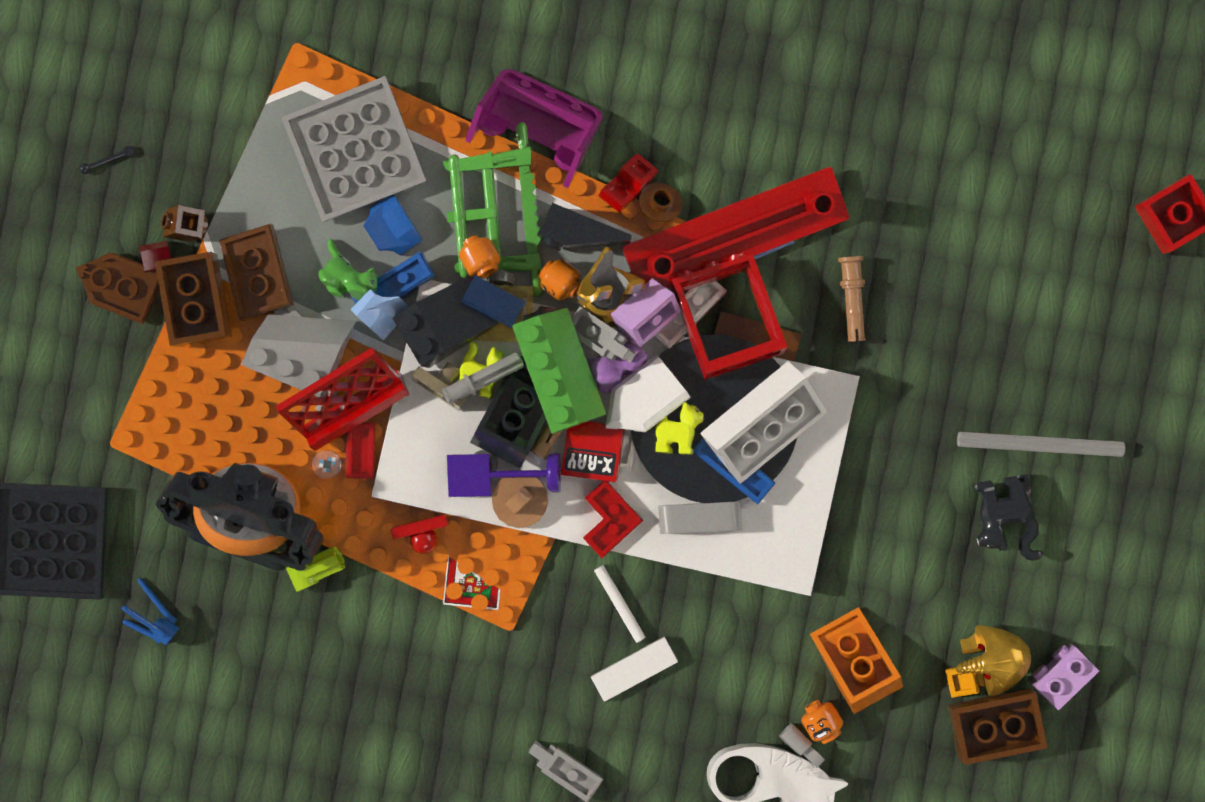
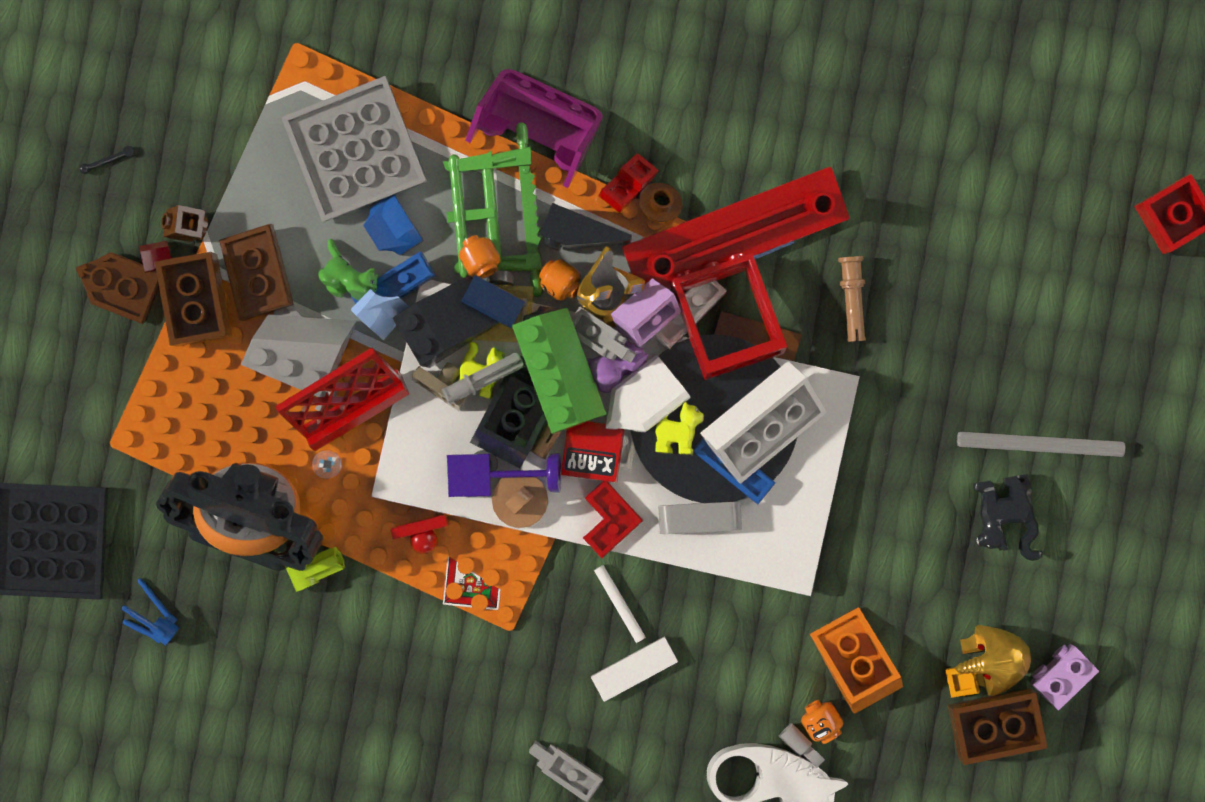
(361, 451): red tile -> none

